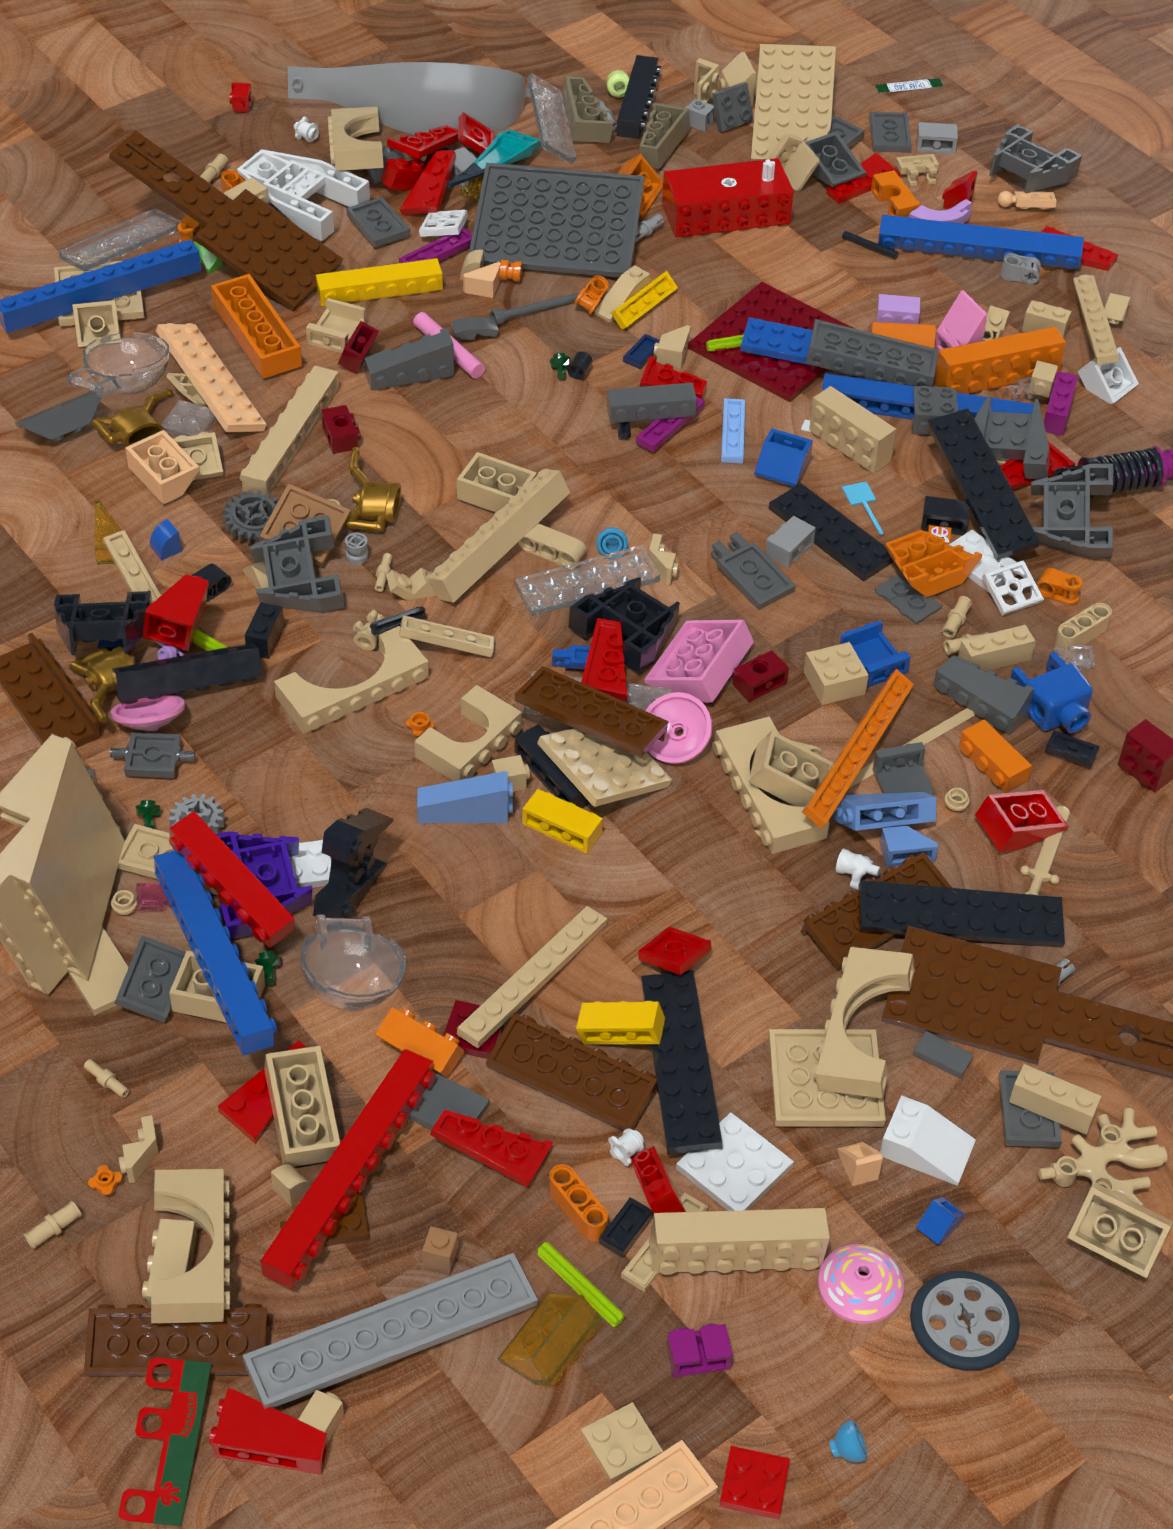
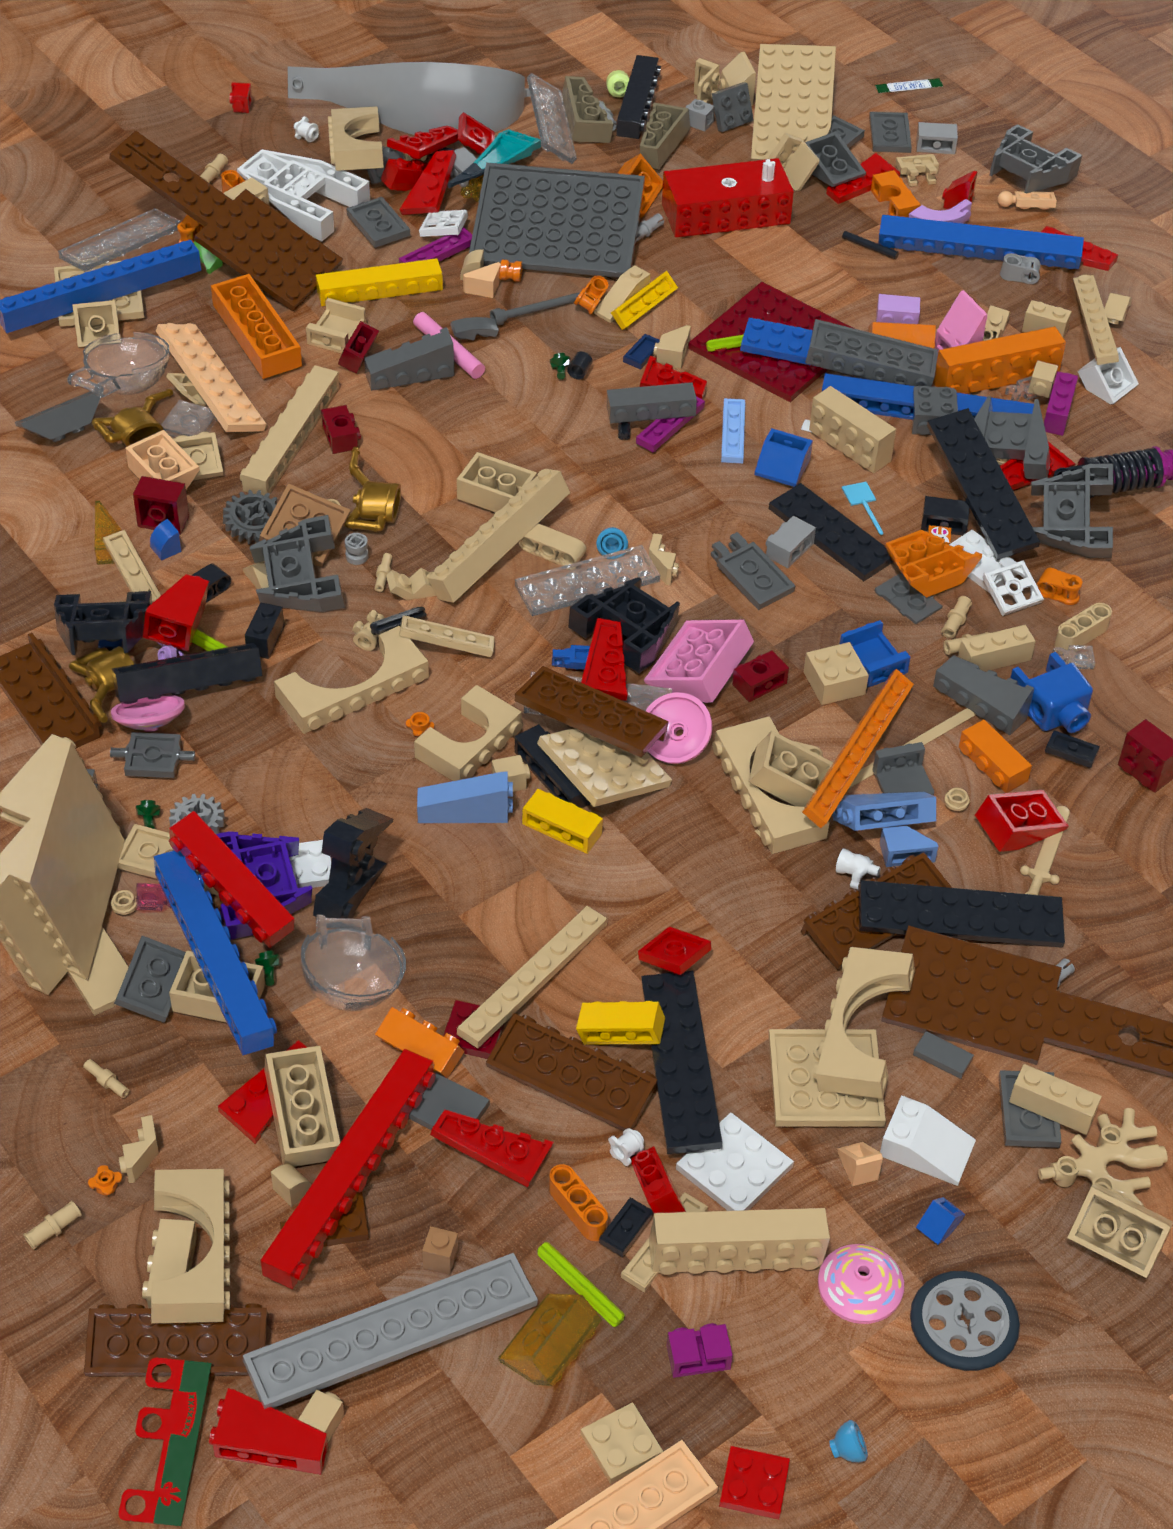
(160, 500): none -> dark red brick

